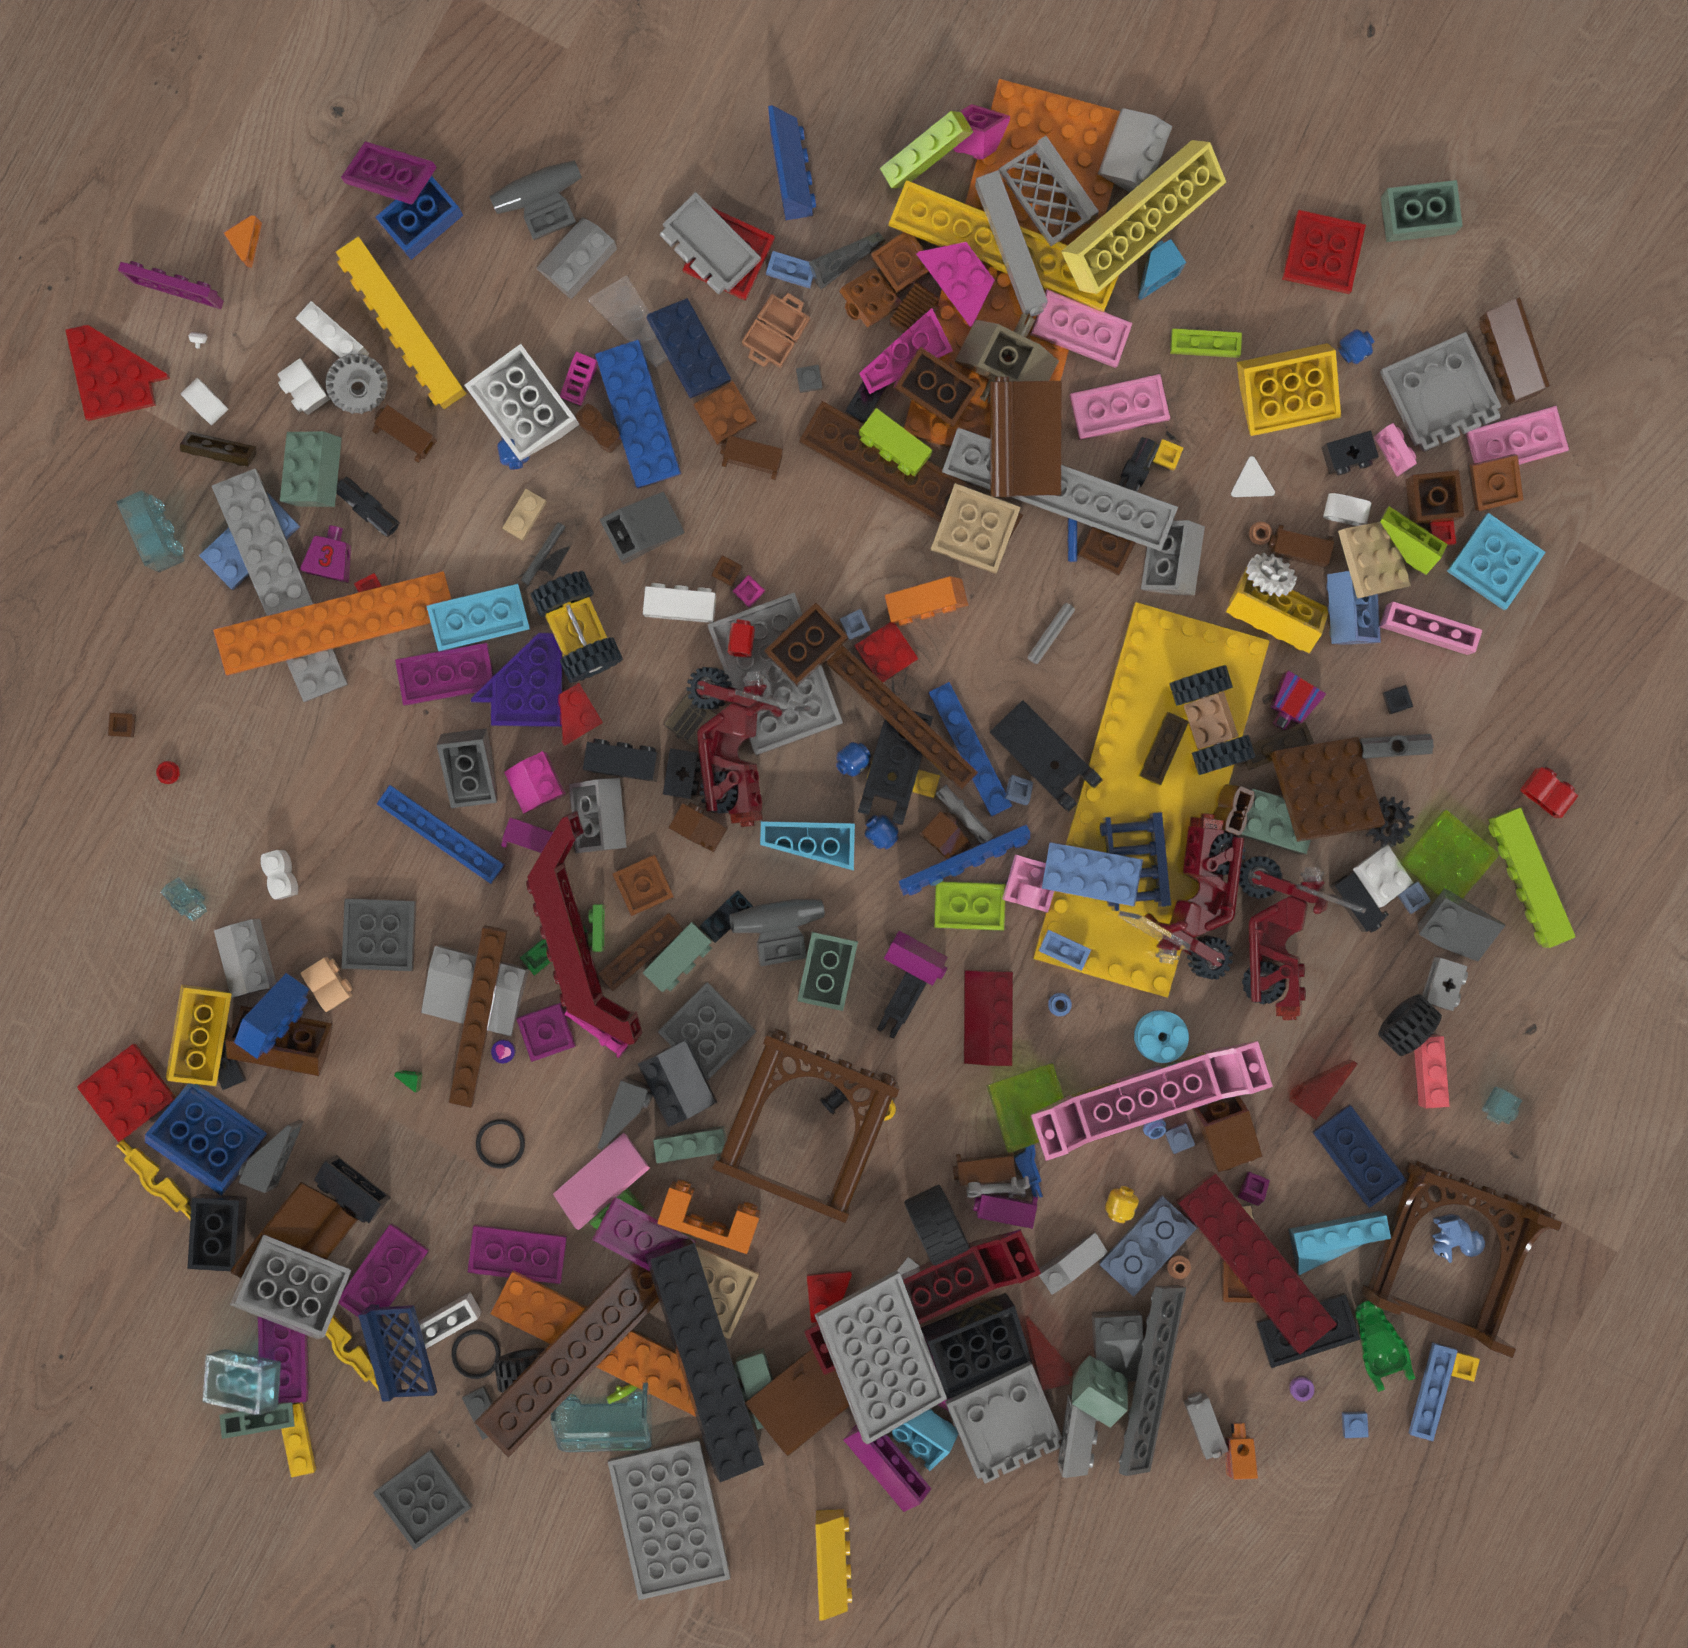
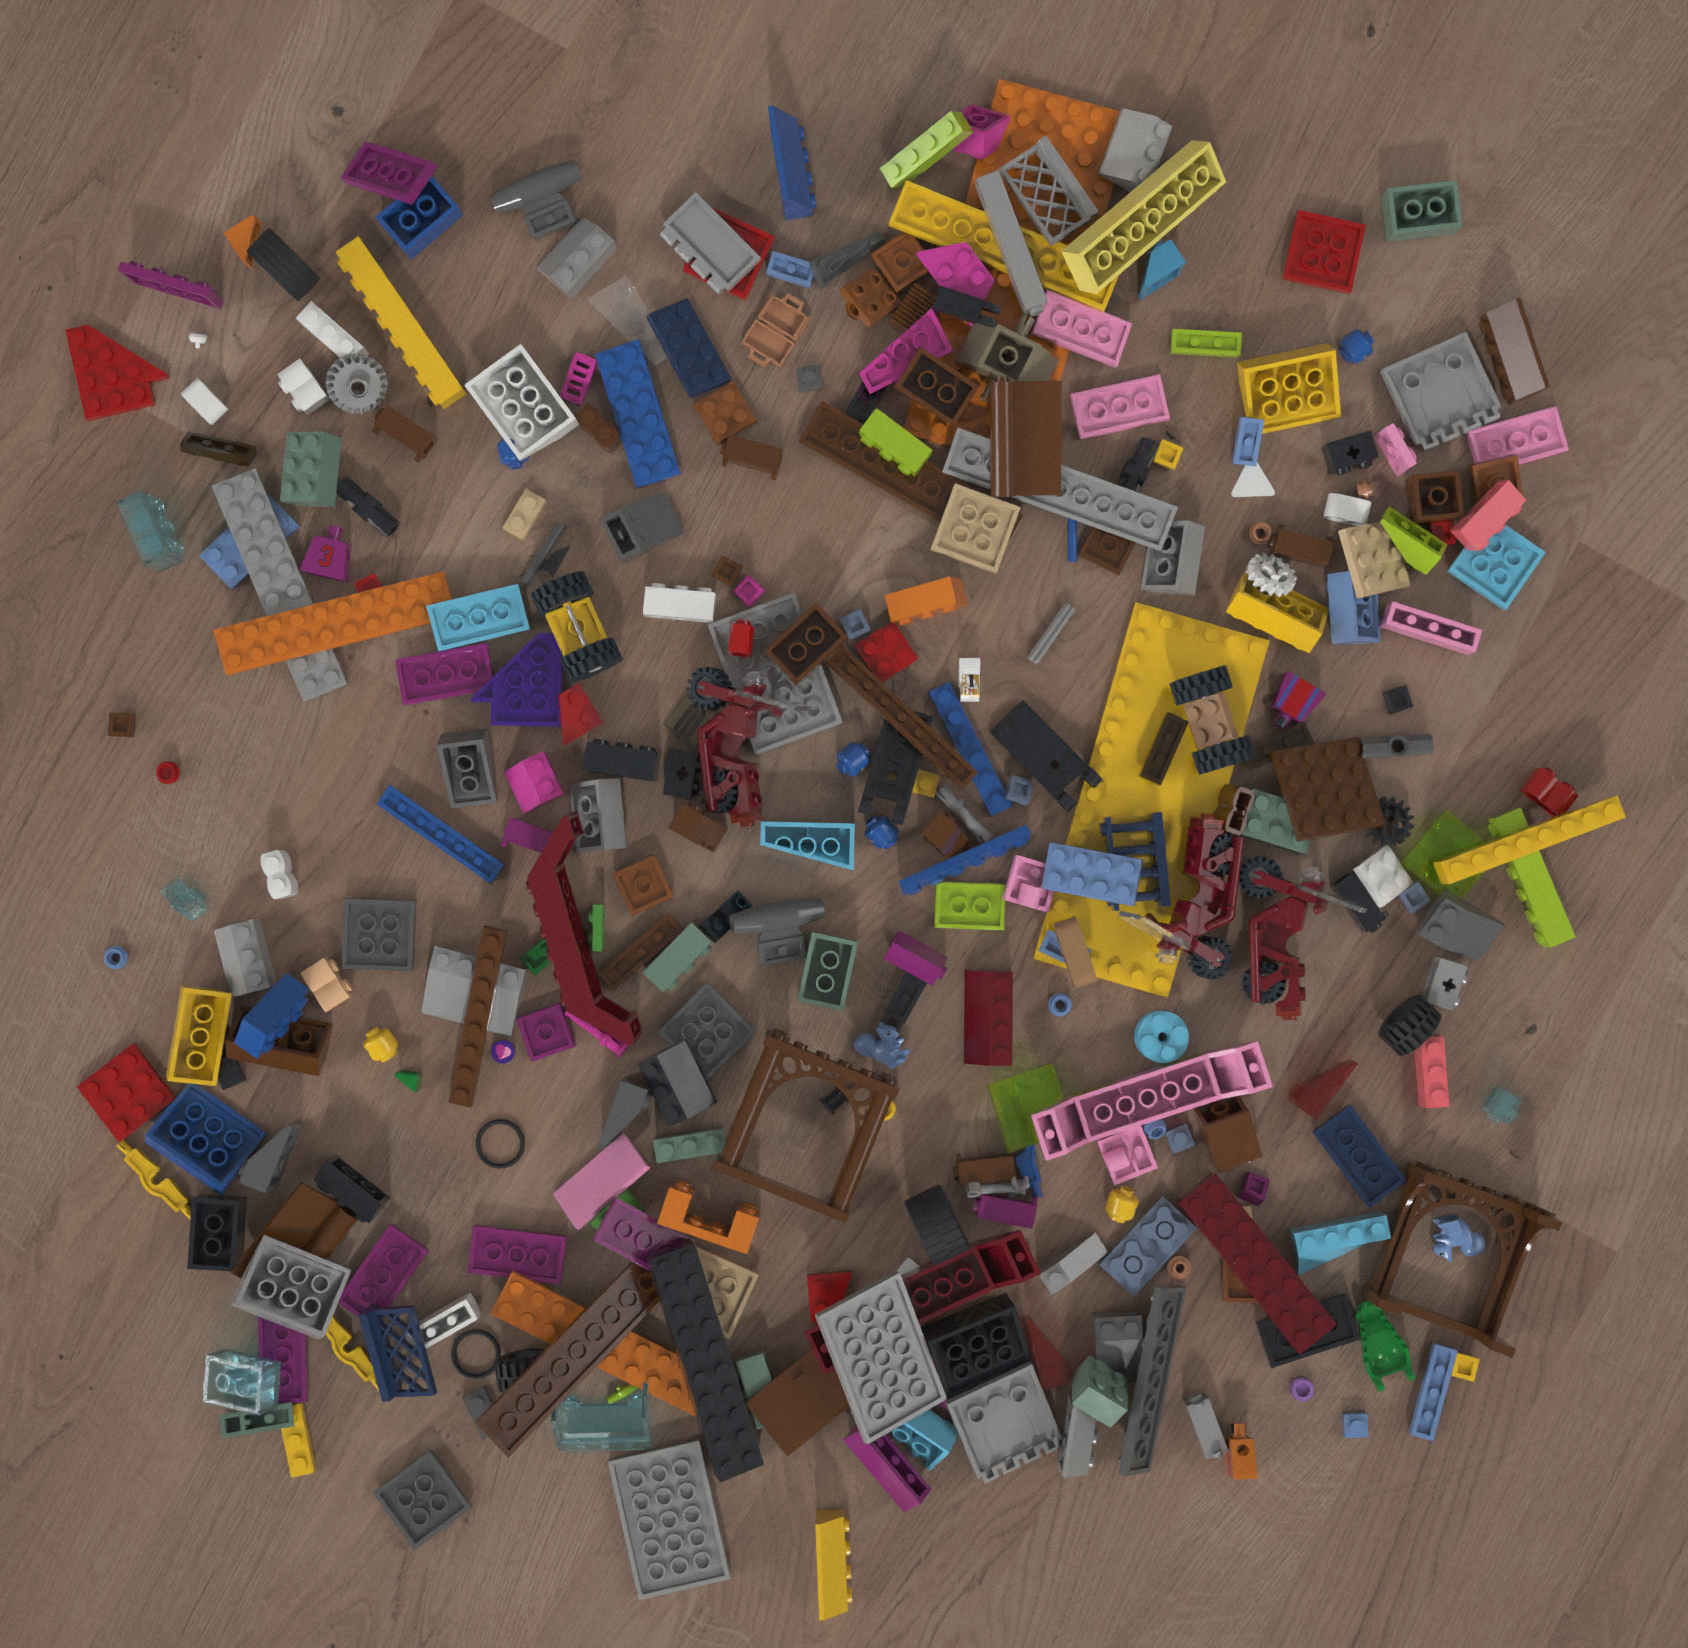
(109, 957): none -> medium blue plate
(283, 264): none -> black tyre
(380, 1044): none -> yellow head
(885, 1049): none -> medium blue animal
(965, 307): none -> black hinge
(969, 679): none -> white leg
(1075, 952): none -> medium nougat beam
(1127, 1154): none -> bright pink plate
(1247, 441): none -> medium blue plate
(1364, 489): none -> nougat plate
(1488, 516): none -> coral brick
(1529, 839): none -> yellow brick

